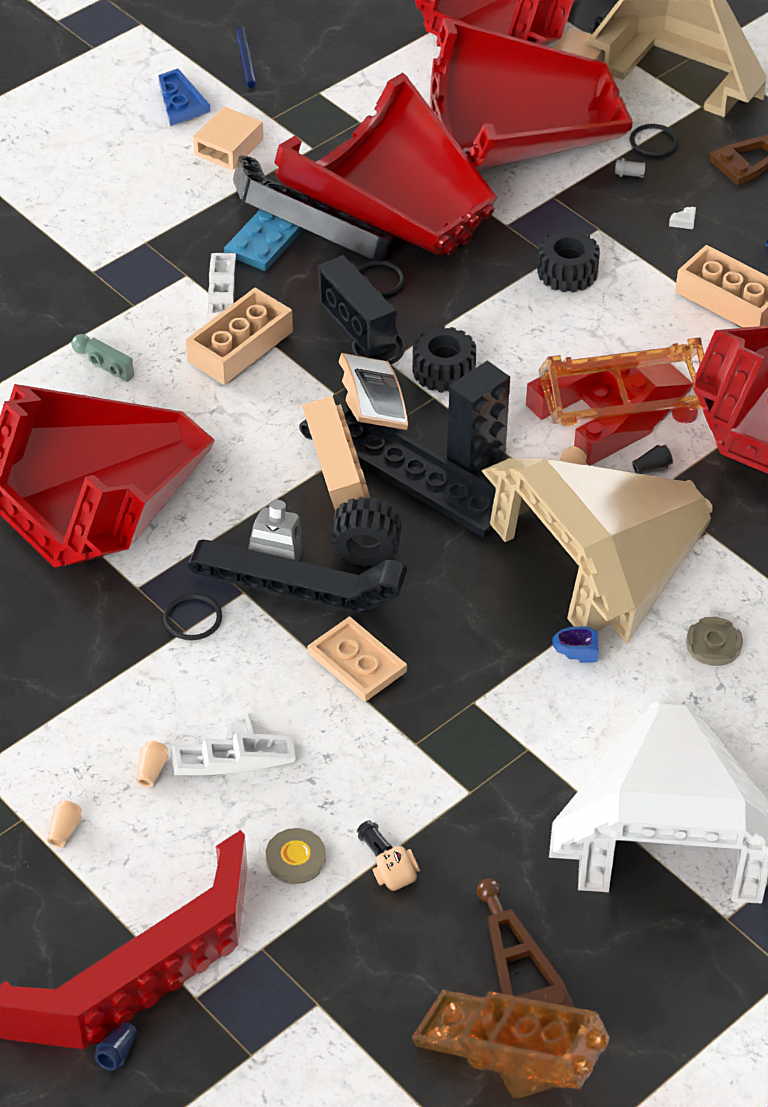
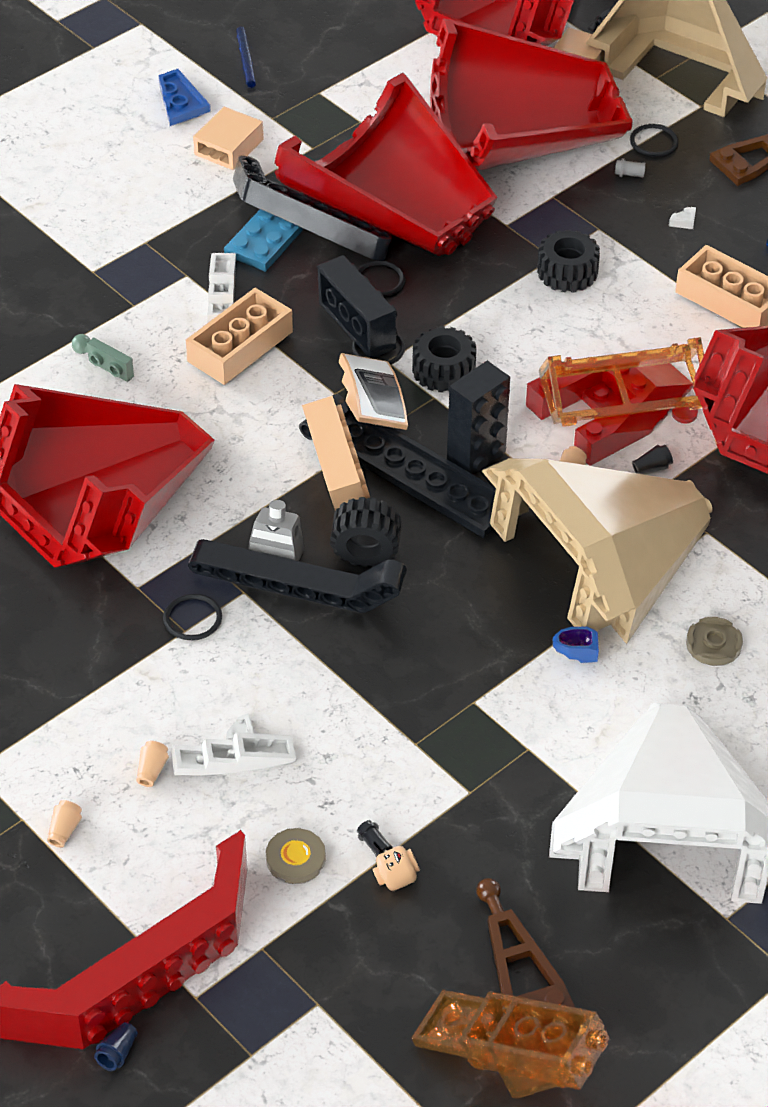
(357, 659): light nougat plate -> none

